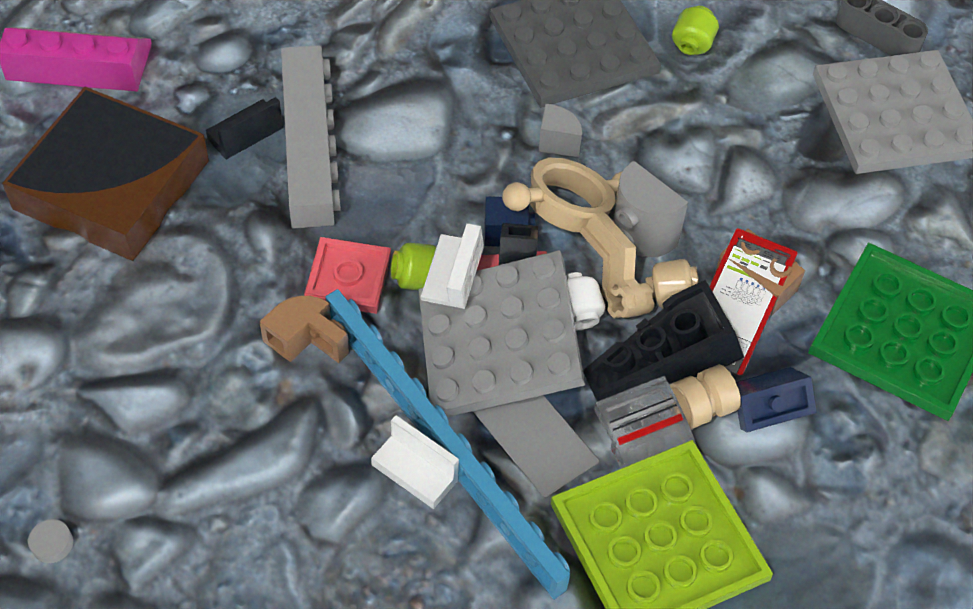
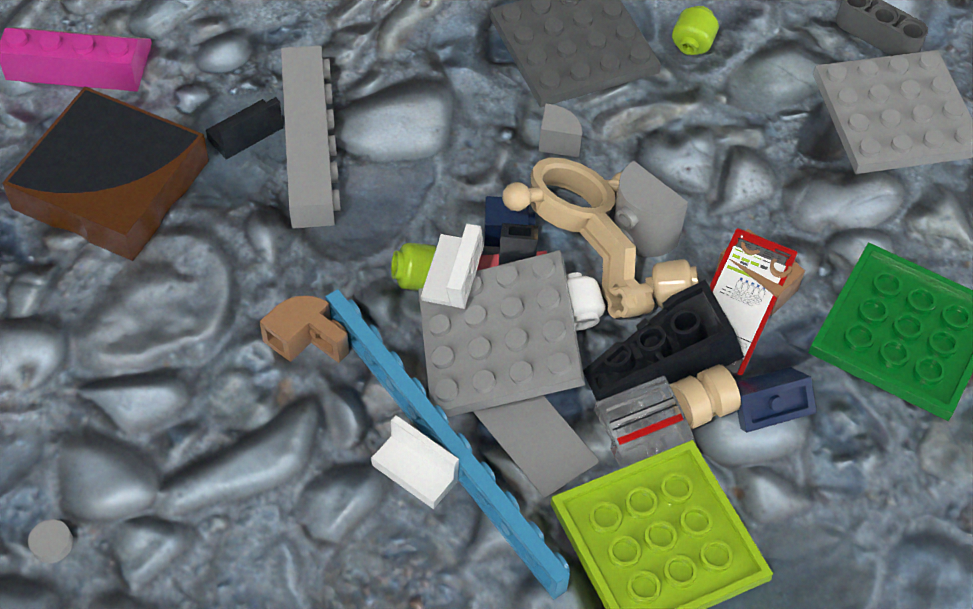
(353, 269): coral tile -> none

